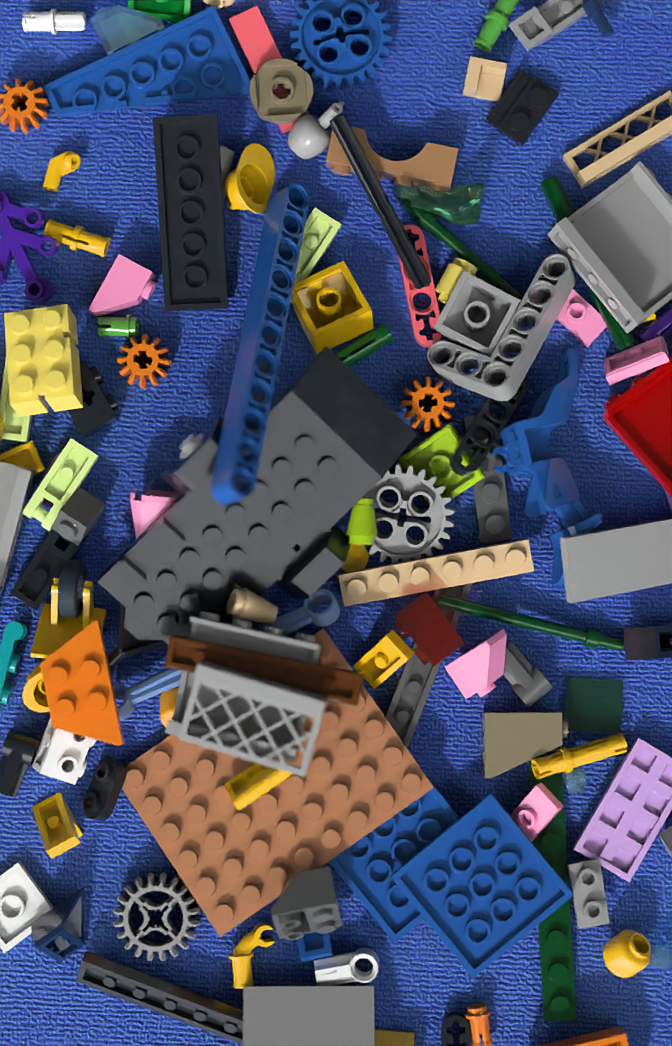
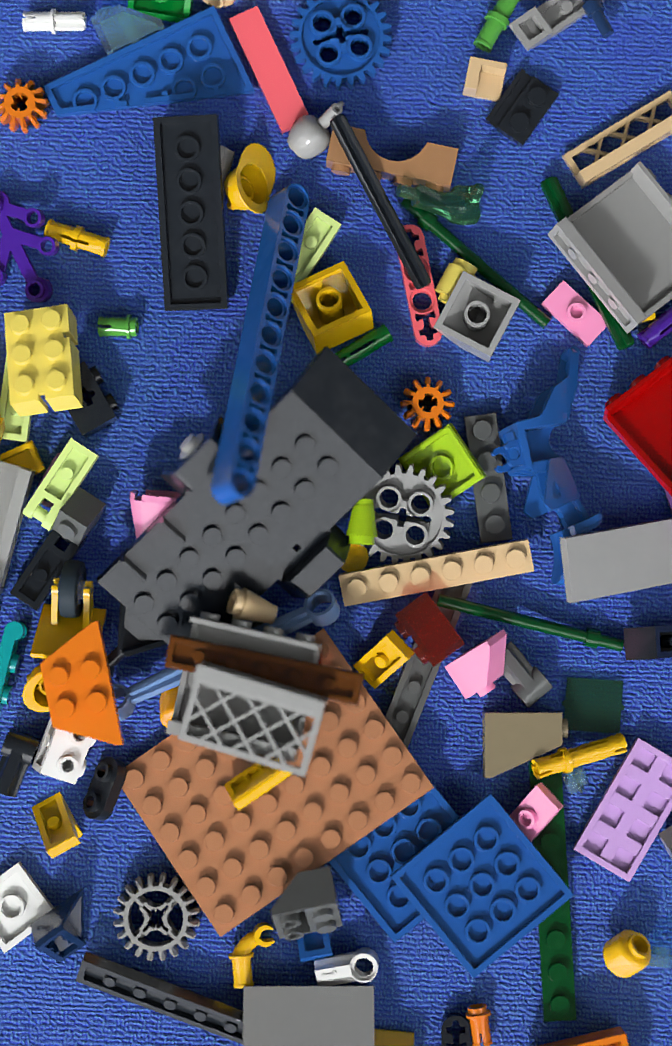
(58, 167): yellow arm -> none
(123, 287): bright pink slope -> none
(153, 354): orange gear -> none
(294, 79): dark tan plate -> none
(488, 423): black beam -> none
(513, 339): light grey beam -> none
(588, 893): light grey hinge -> none
(636, 360): bright pink plate -> none

